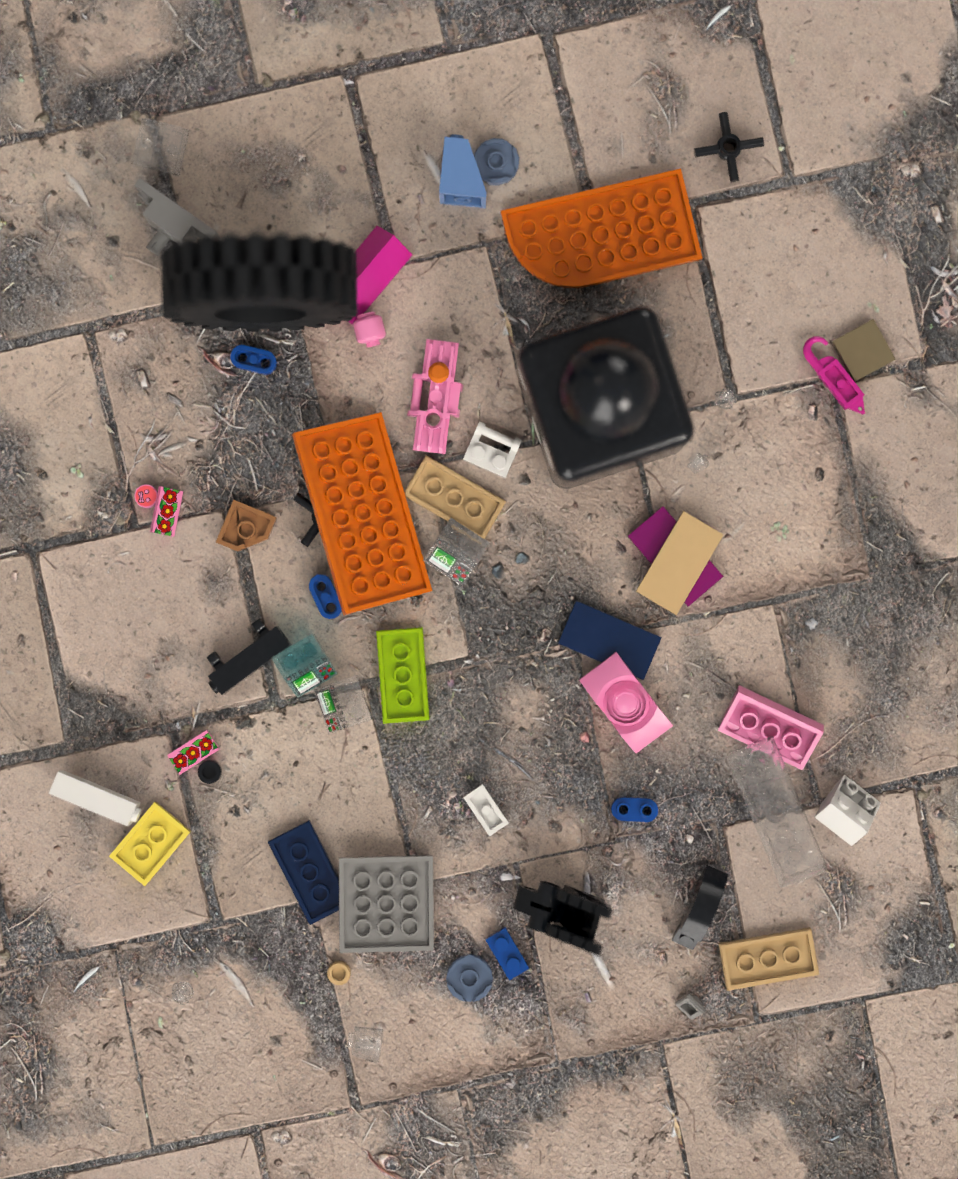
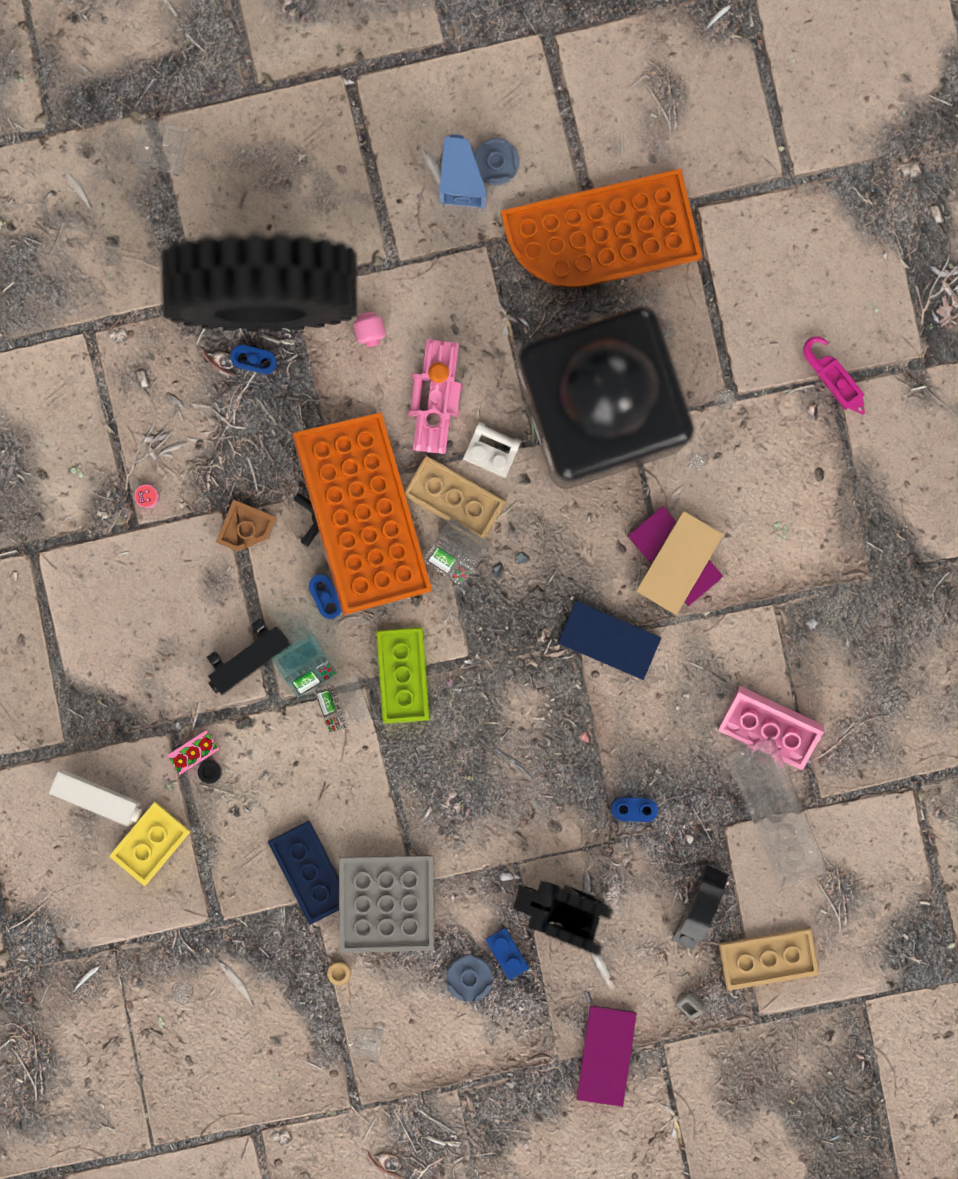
(166, 511): tile -> none
(169, 219): light grey brick -> none
(378, 262): dark pink slope -> none
(486, 810): white plate -> none
(606, 1056): none -> magenta tile
(625, 702): bright pink slope -> none
(730, 138): black bar -> none
(848, 810): white slope -> none
(863, 350): dark tan tile -> none

